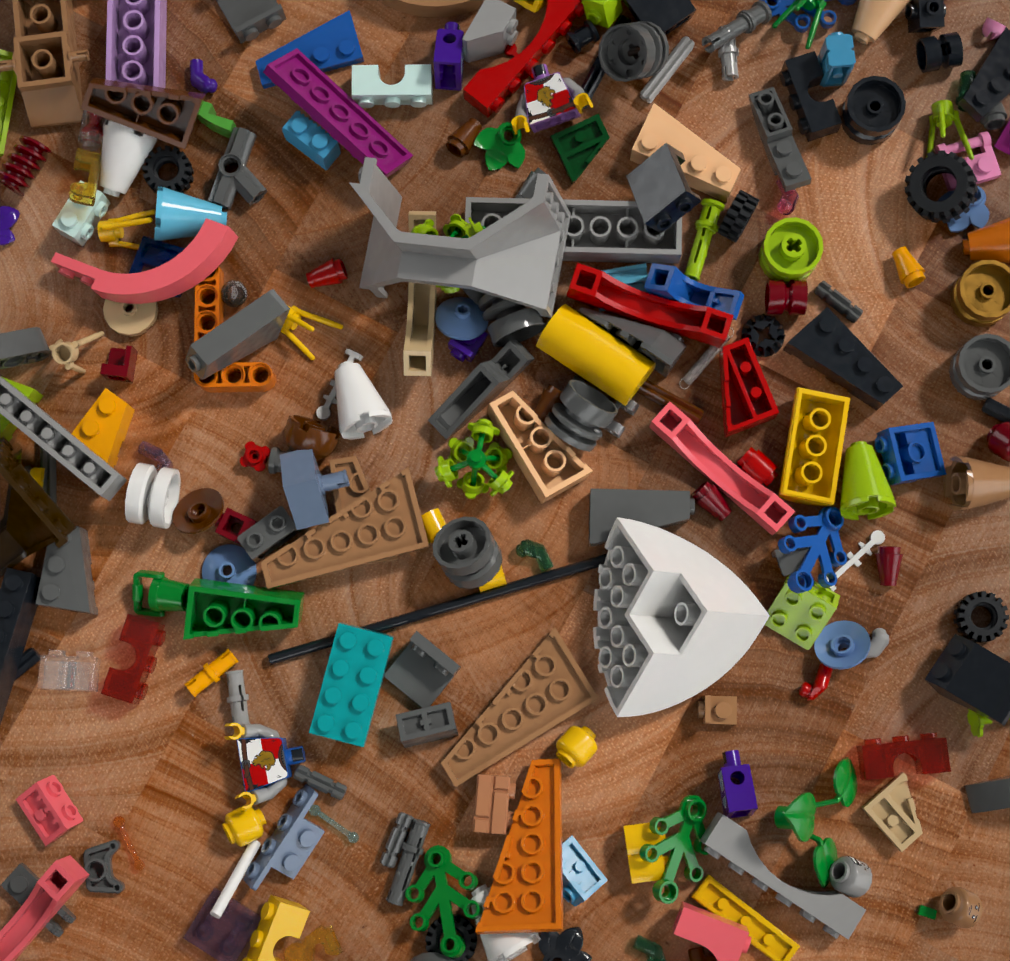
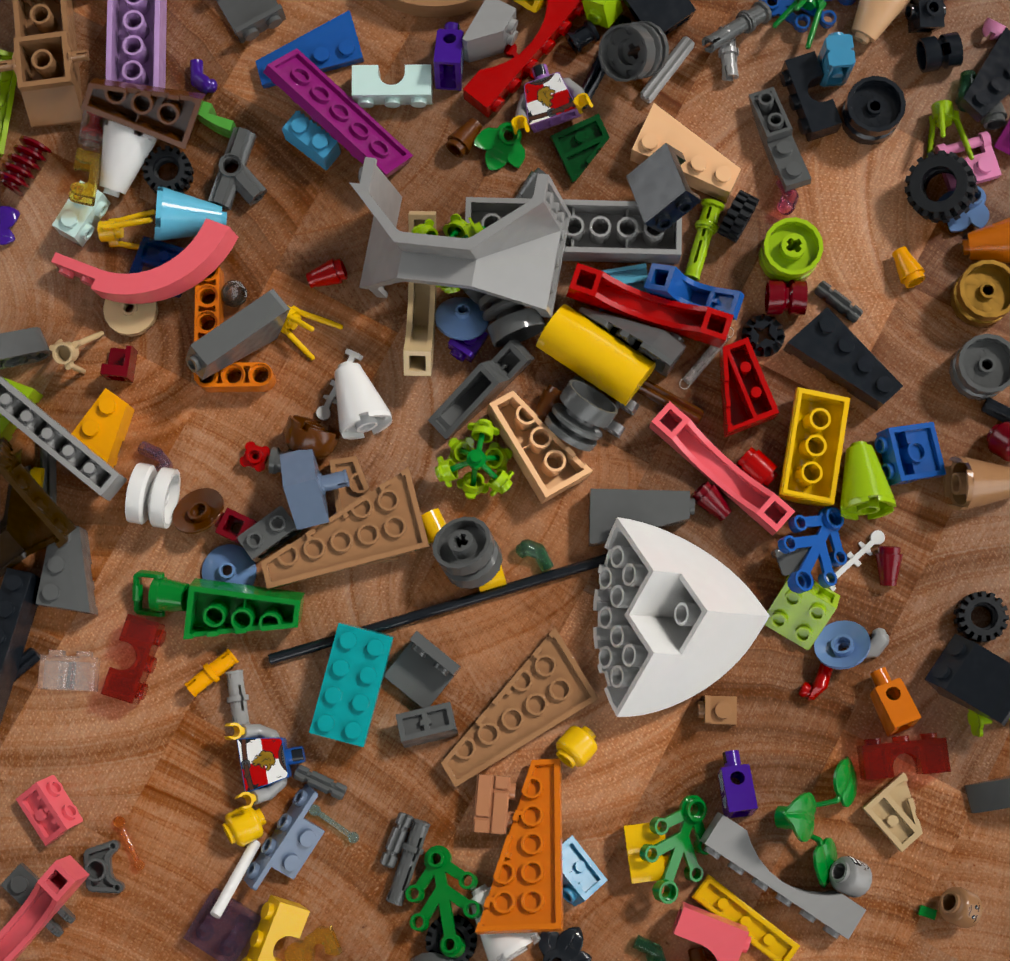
(894, 714): none -> orange torso

